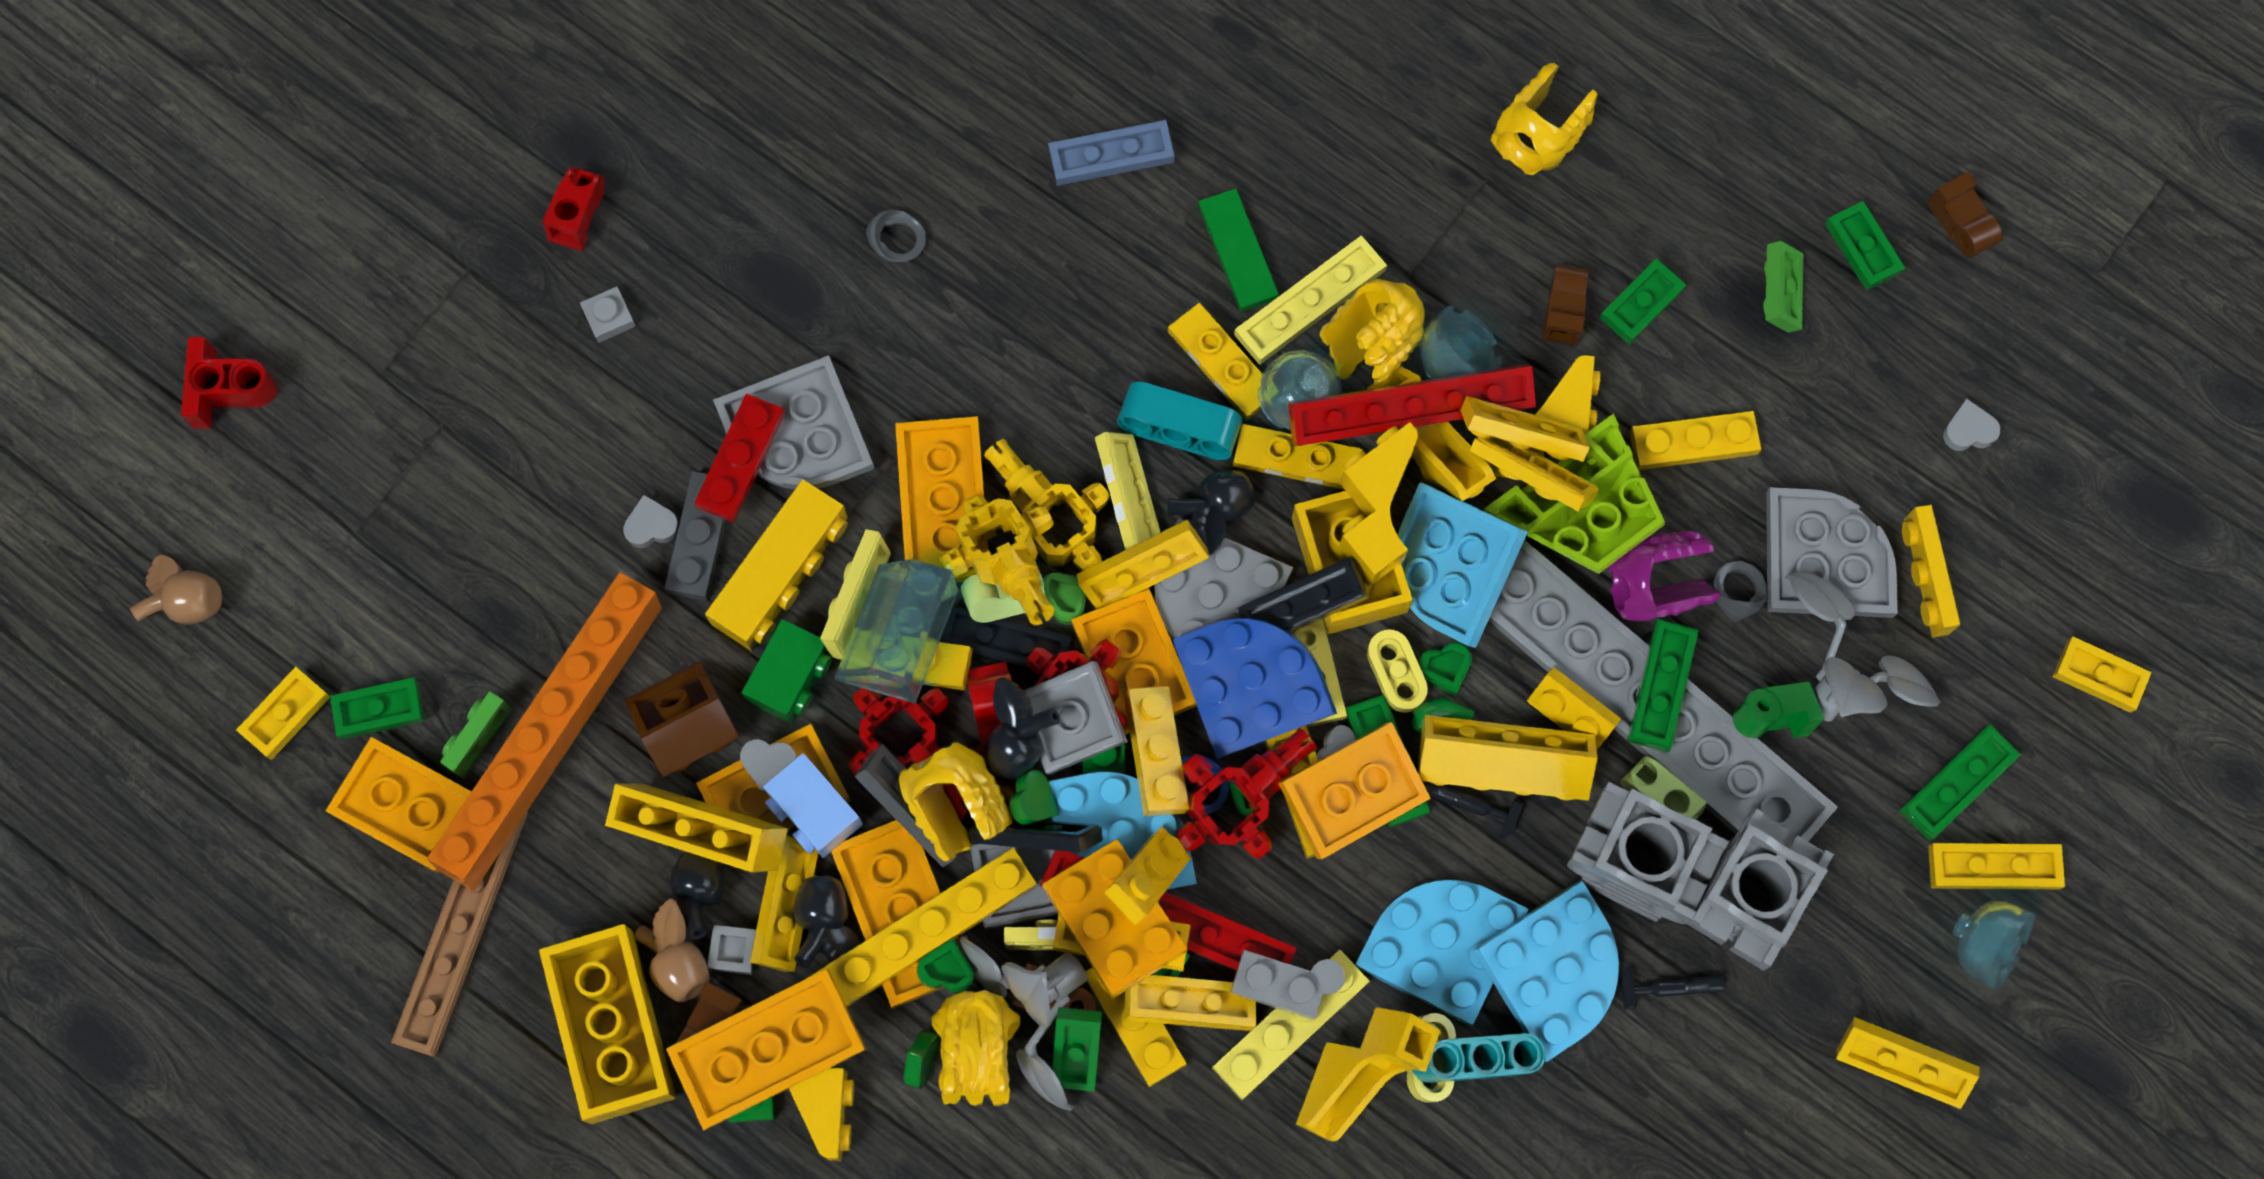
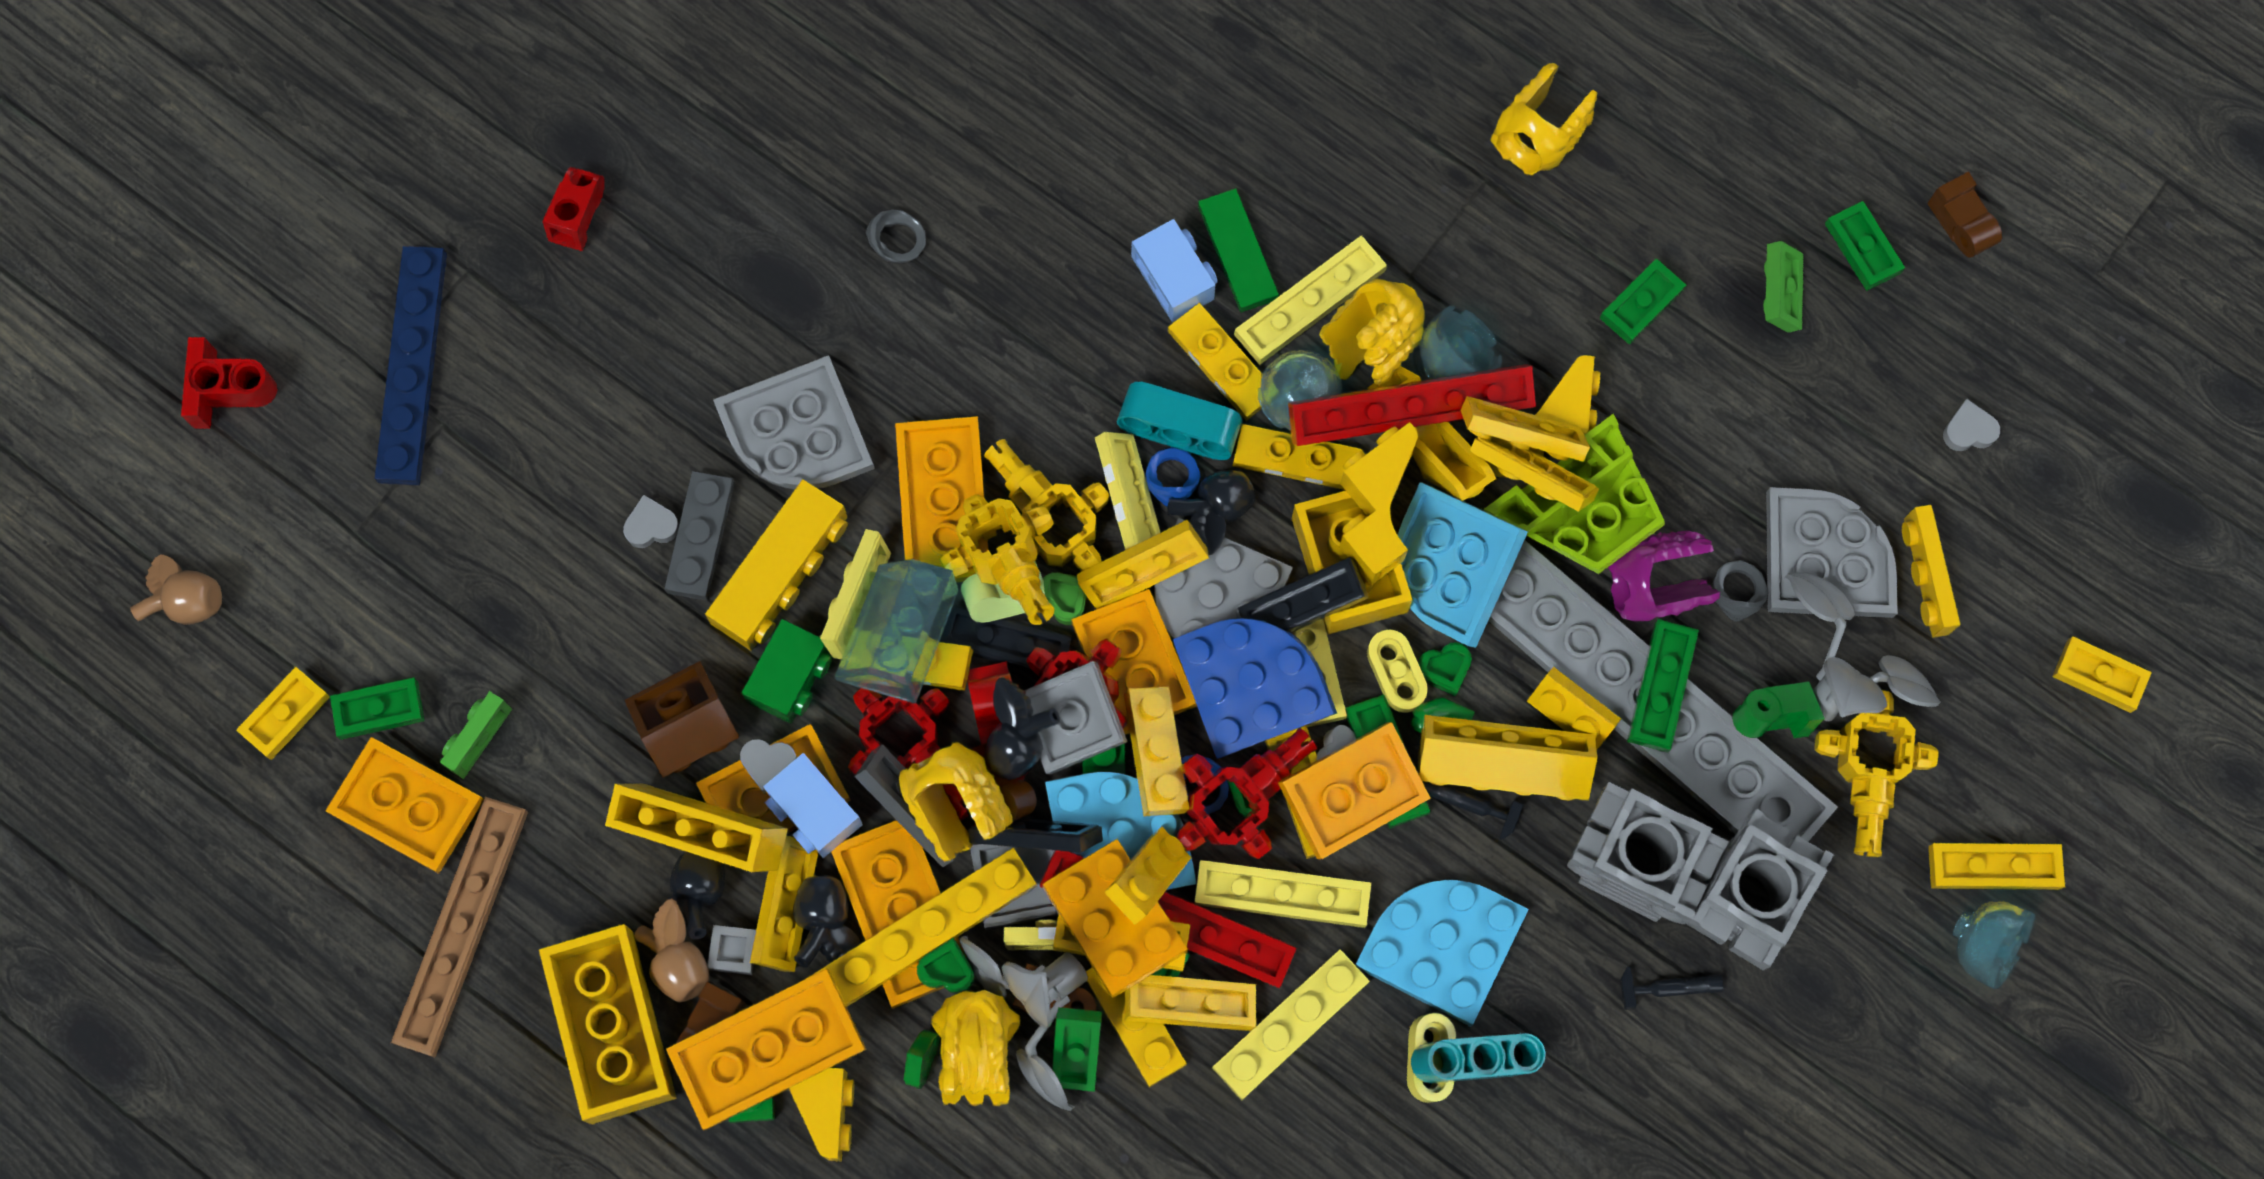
(410, 366): none -> dark blue plate
(545, 732): orange brick -> none
(607, 314): light grey plate -> none
(739, 458): red plate -> none
(1033, 799): green tile -> none
(1111, 152): sand blue plate -> none
(1164, 493): none -> blue piece
(1174, 269): none -> light blue brick
(1283, 893): none -> light yellow plate
(1286, 985): light grey hinge -> none
(1352, 1076): yellow arch -> none
(1555, 968): medium azure plate -> none
(1565, 305): reddish brown leg -> none
(1662, 786): yellowish green leg -> none
(1695, 440): yellow plate -> none
(1874, 788): none -> yellow piece
(1907, 1063): yellow plate -> none
(1959, 782): green tile -> none

